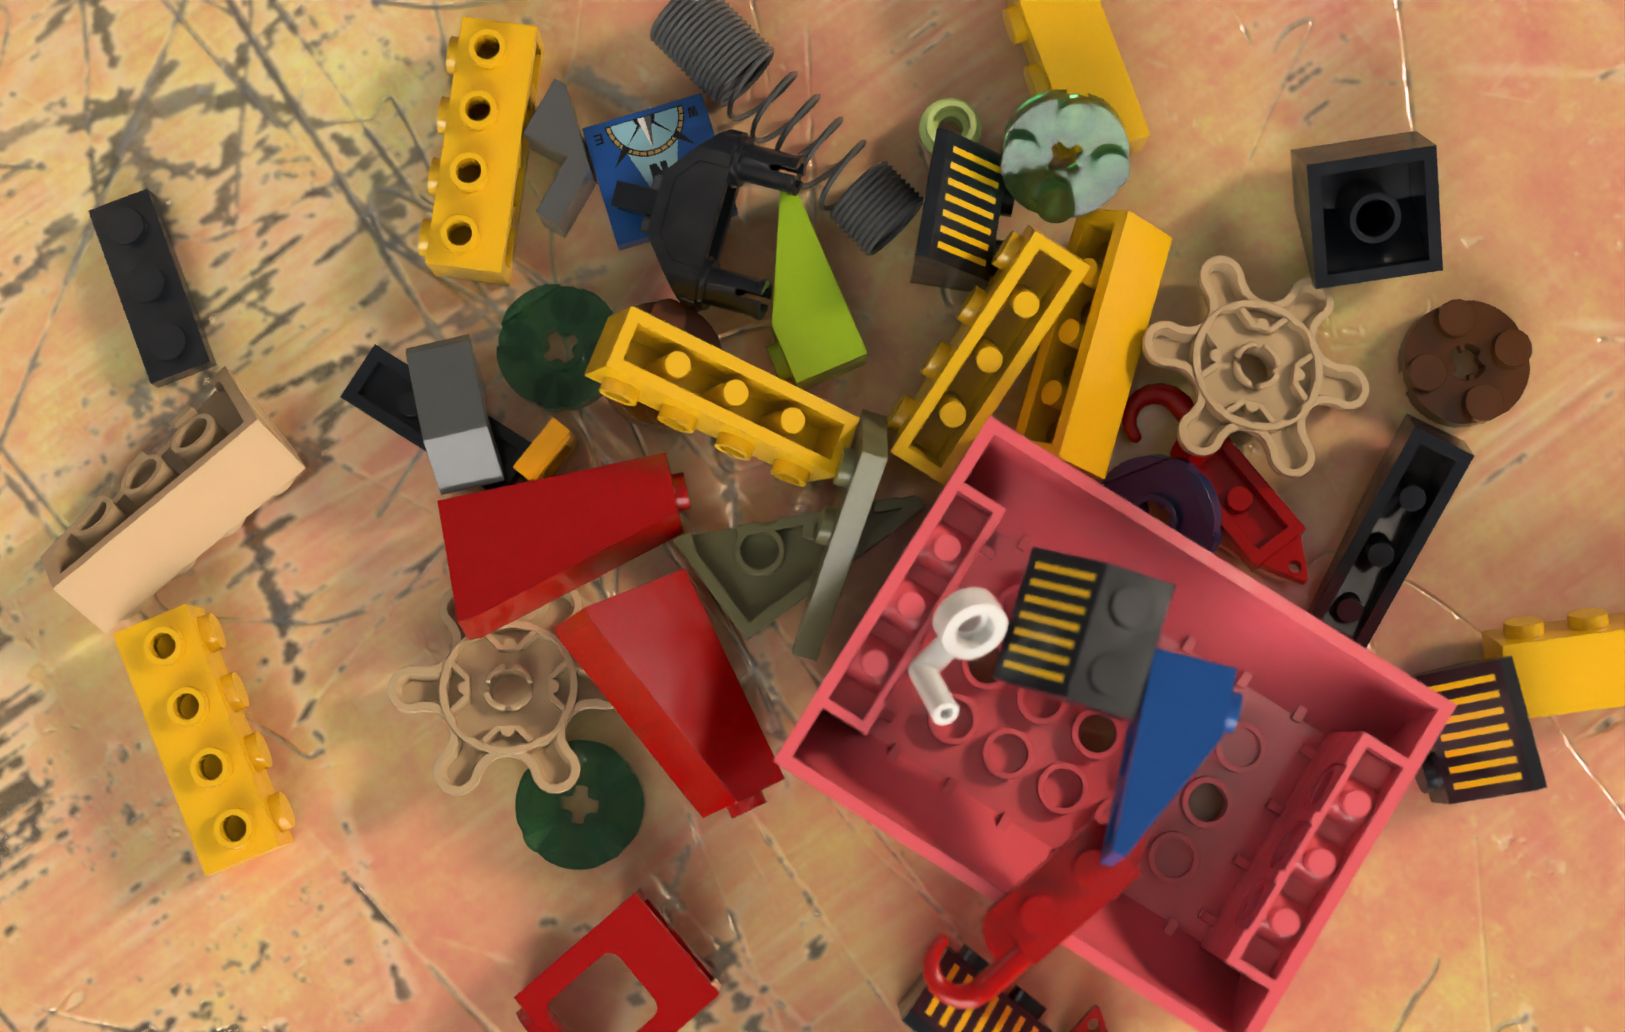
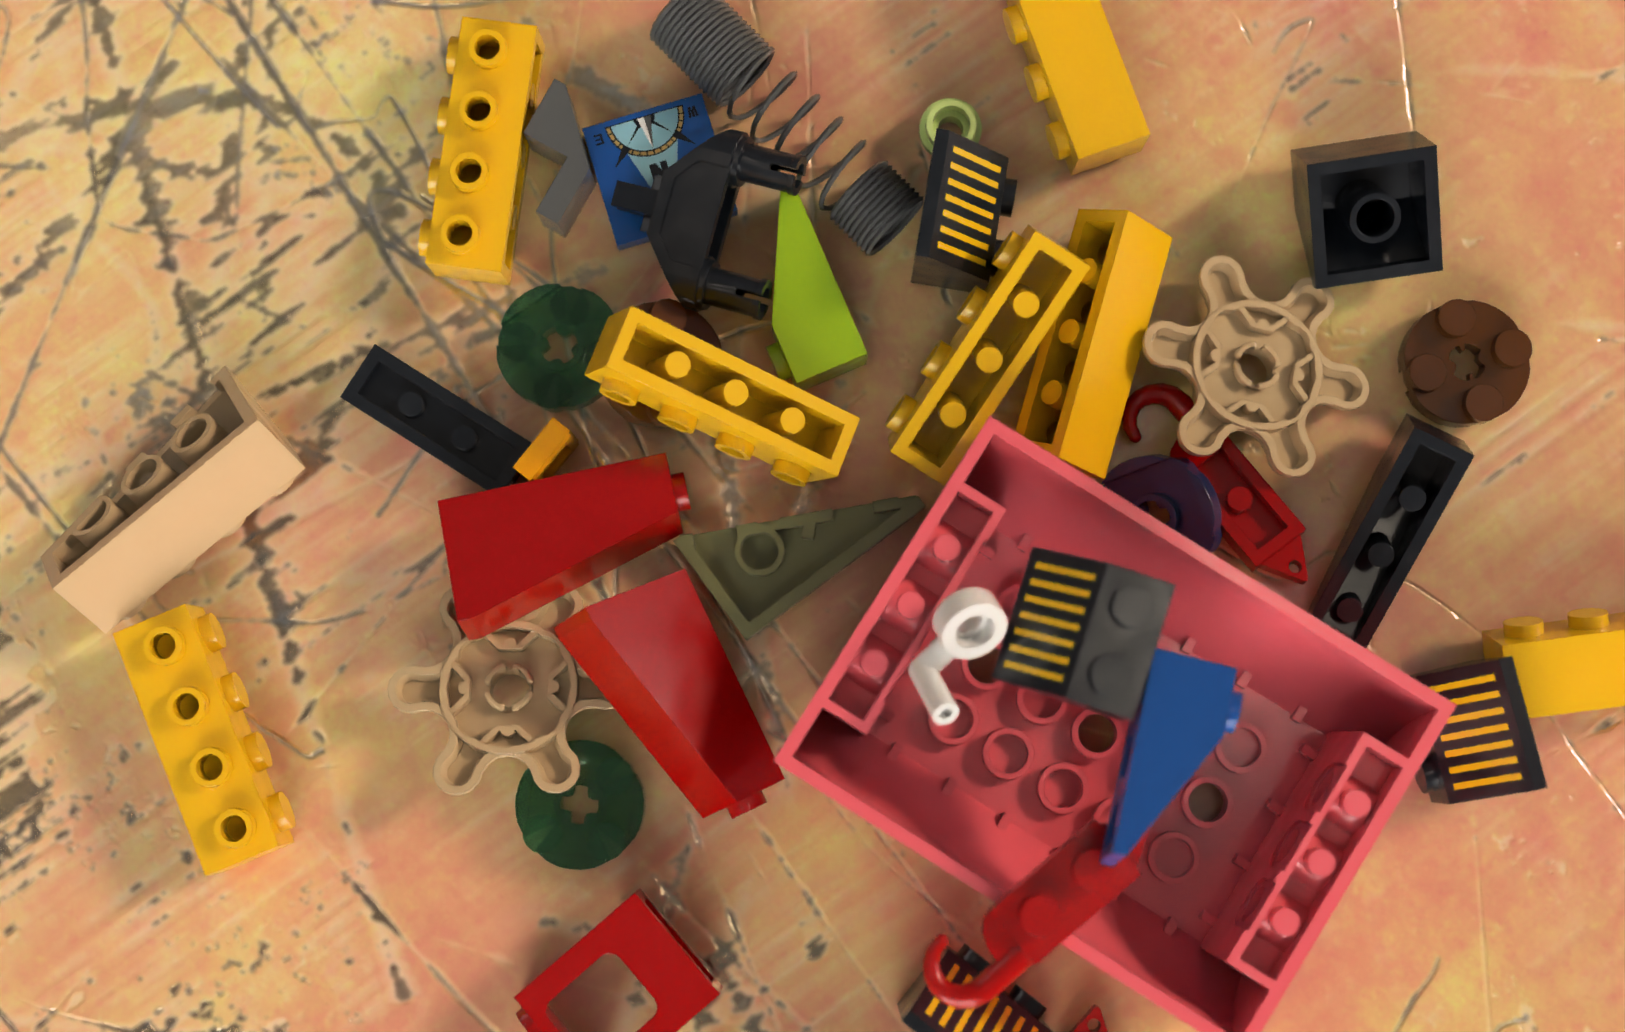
(152, 288): black plate -> none
(454, 414): dark grey slope -> none
(841, 529): olive wing -> none
(1072, 120): clear green plate -> none

